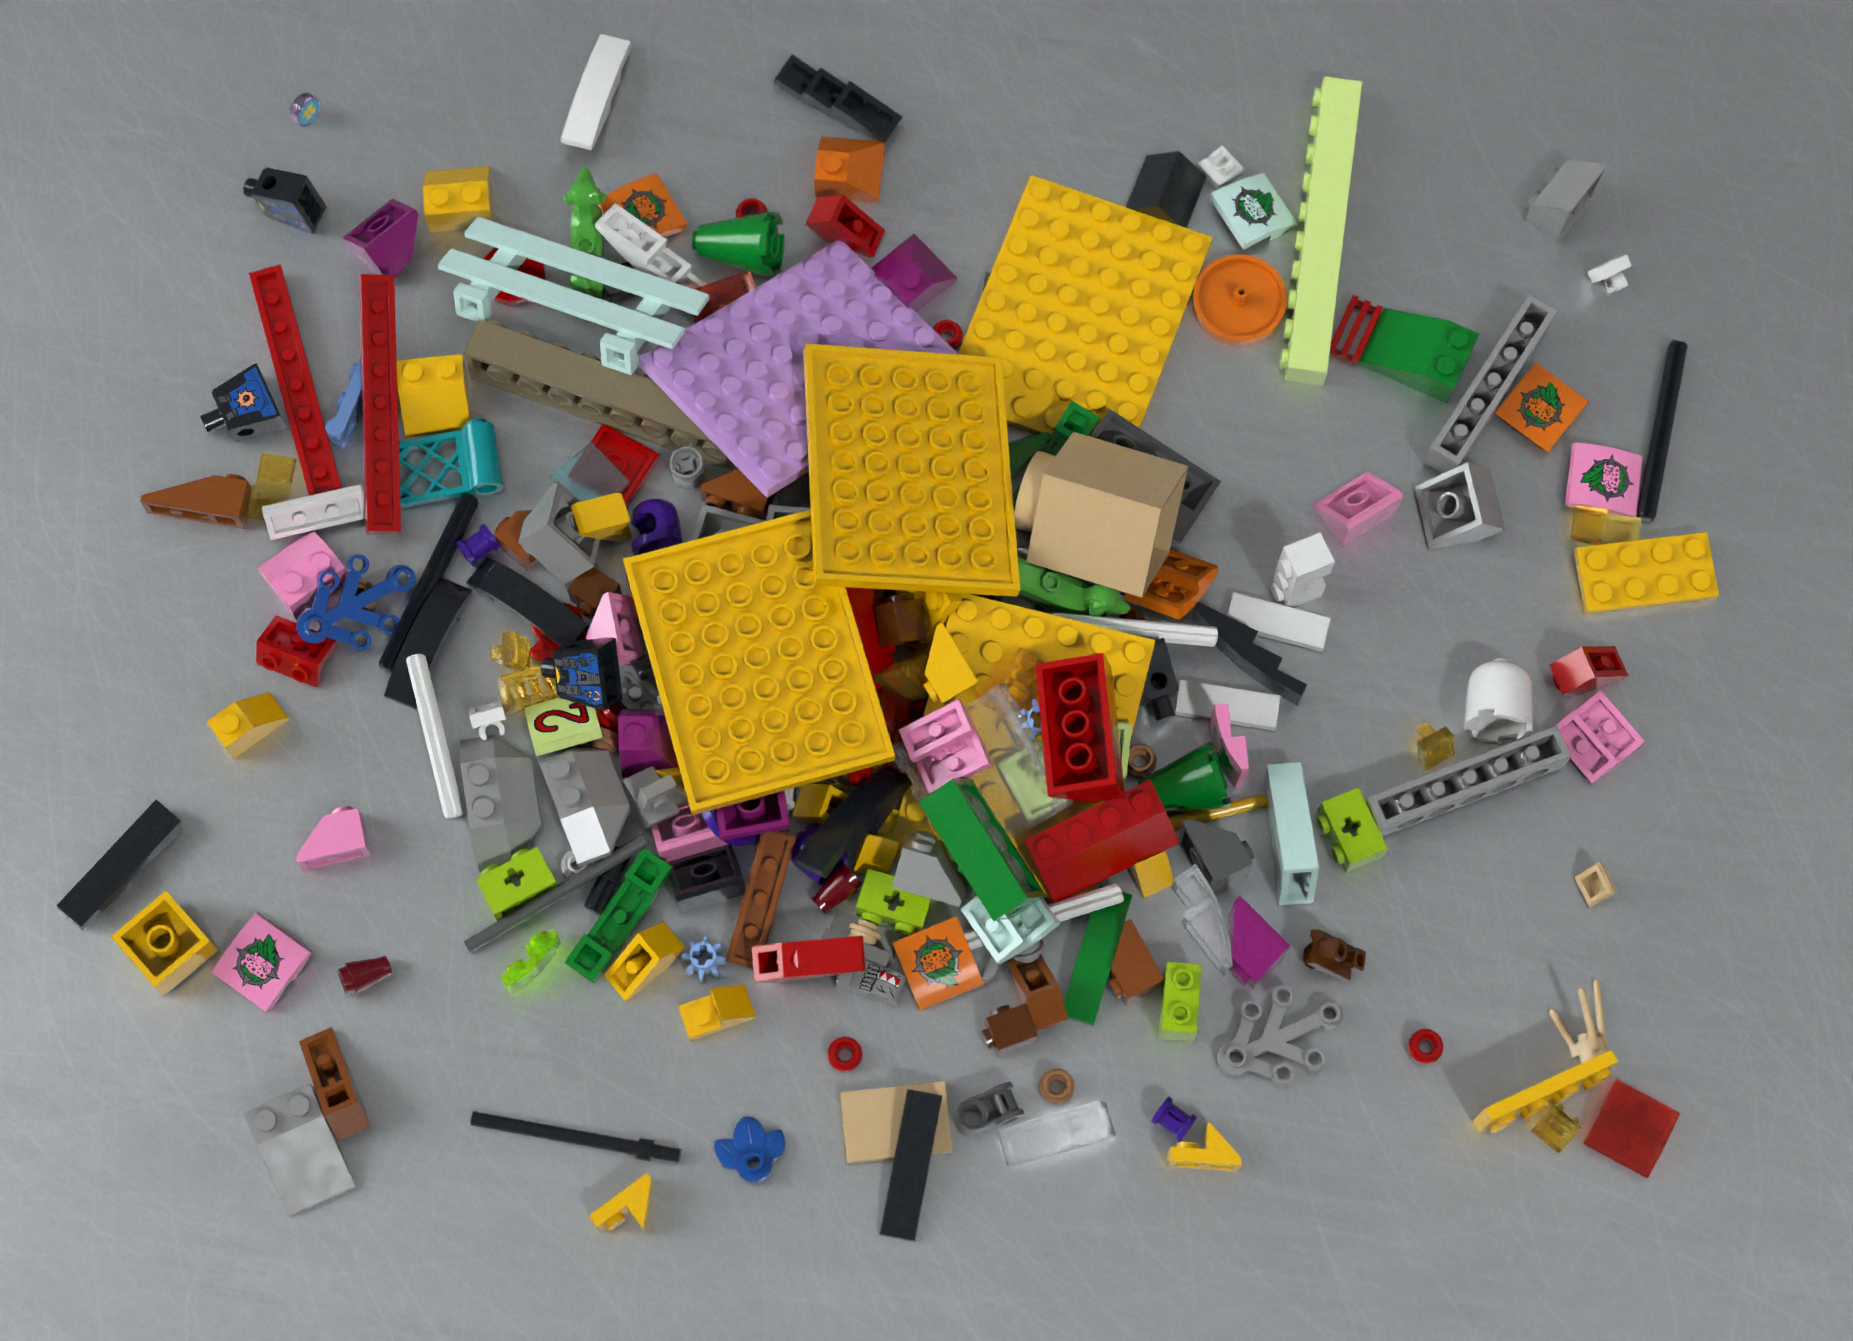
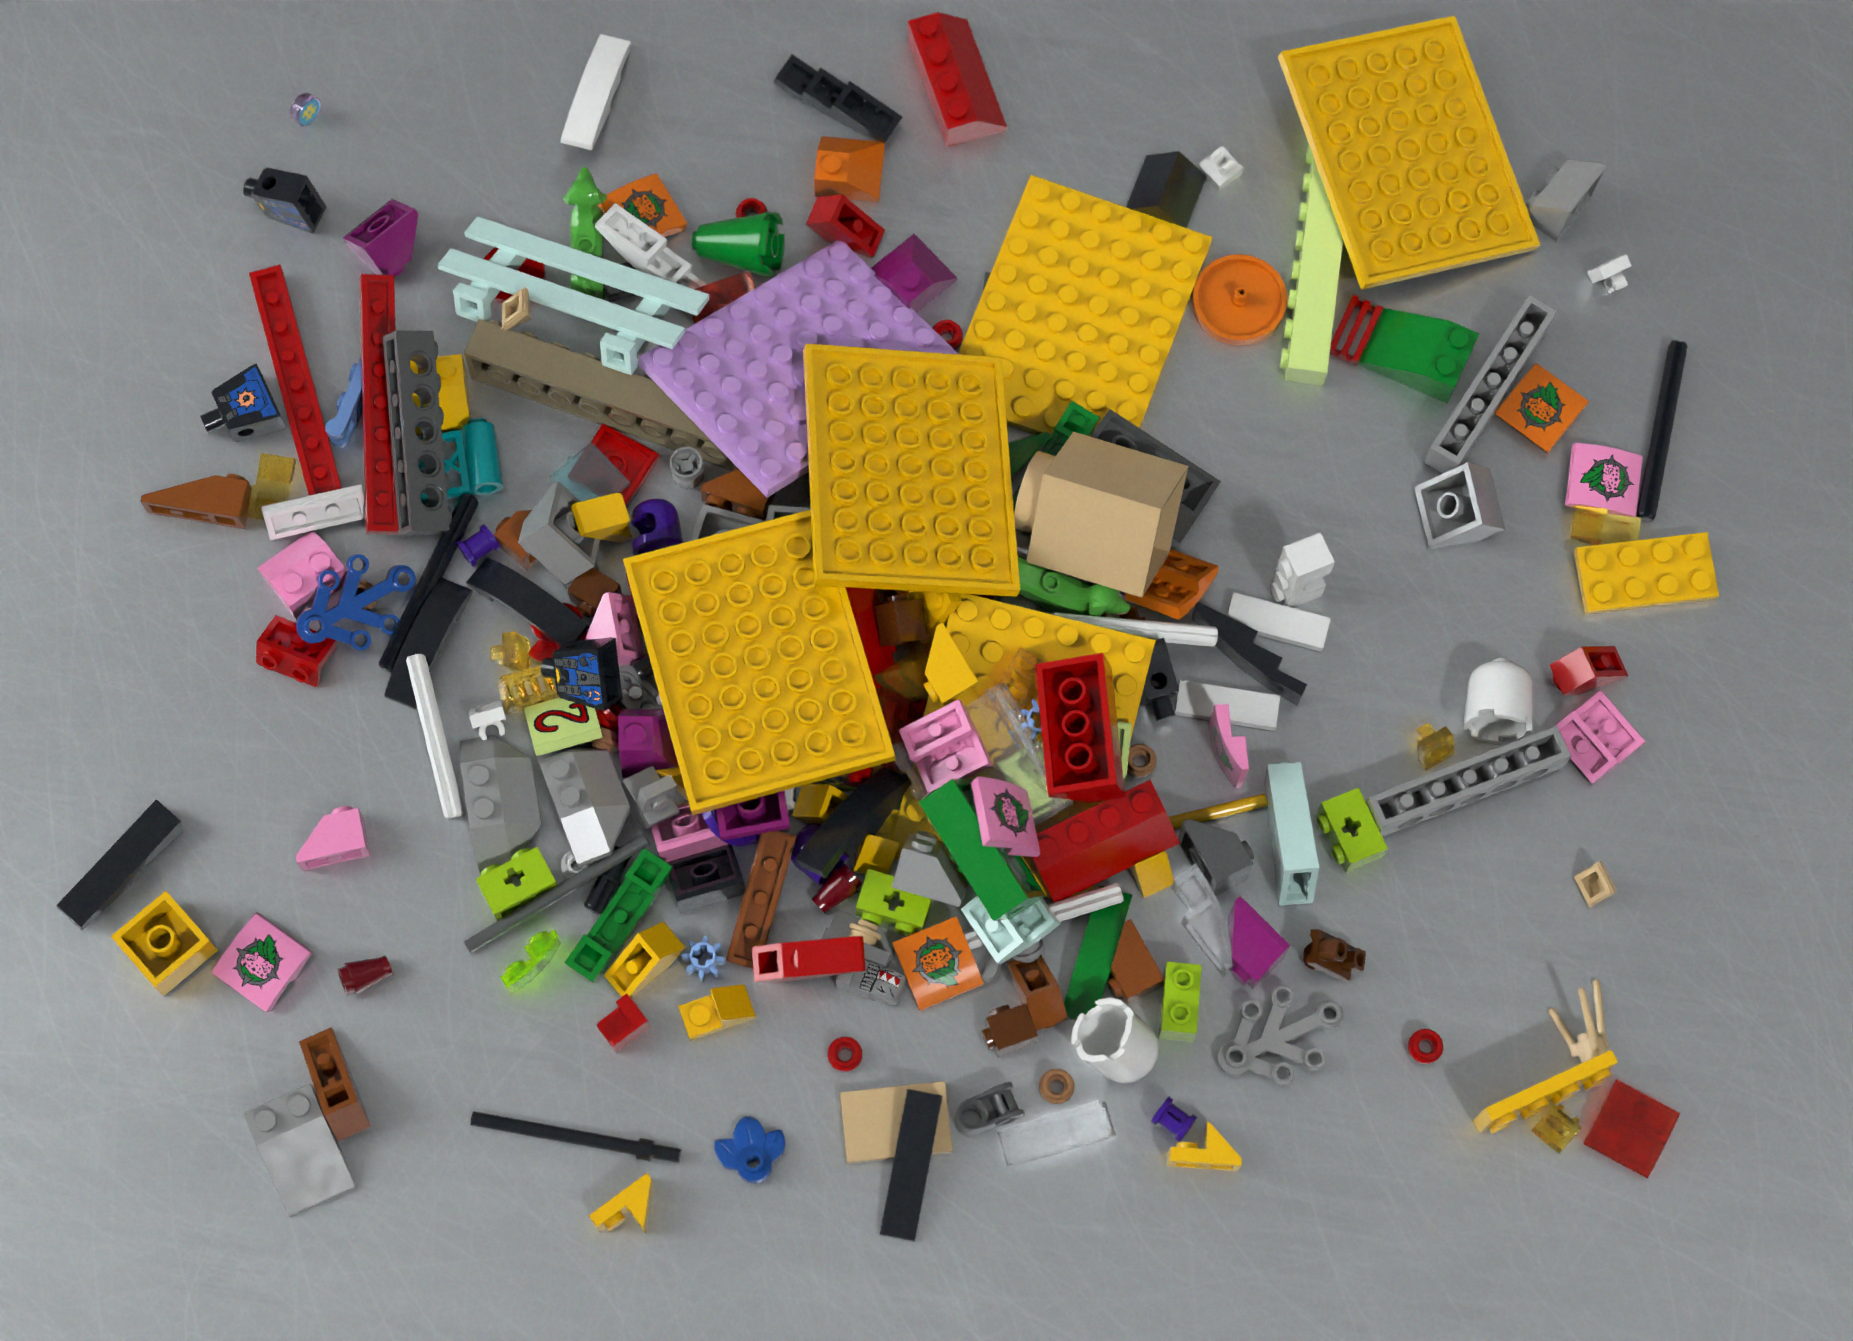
(247, 722): yellow slope -> none
(407, 448): none -> dark grey brick
(457, 197): yellow slope -> none
(516, 309): none -> tan slope
(623, 1024): none -> red panel
(954, 78): none -> red slope
(1005, 816): none -> bright pink slope
(1115, 1041): none -> white cylinder
(1192, 782): green cone -> none
(1253, 210): light aqua slope -> none
(1358, 506): bright pink slope -> none
(1408, 151): none -> yellow plate

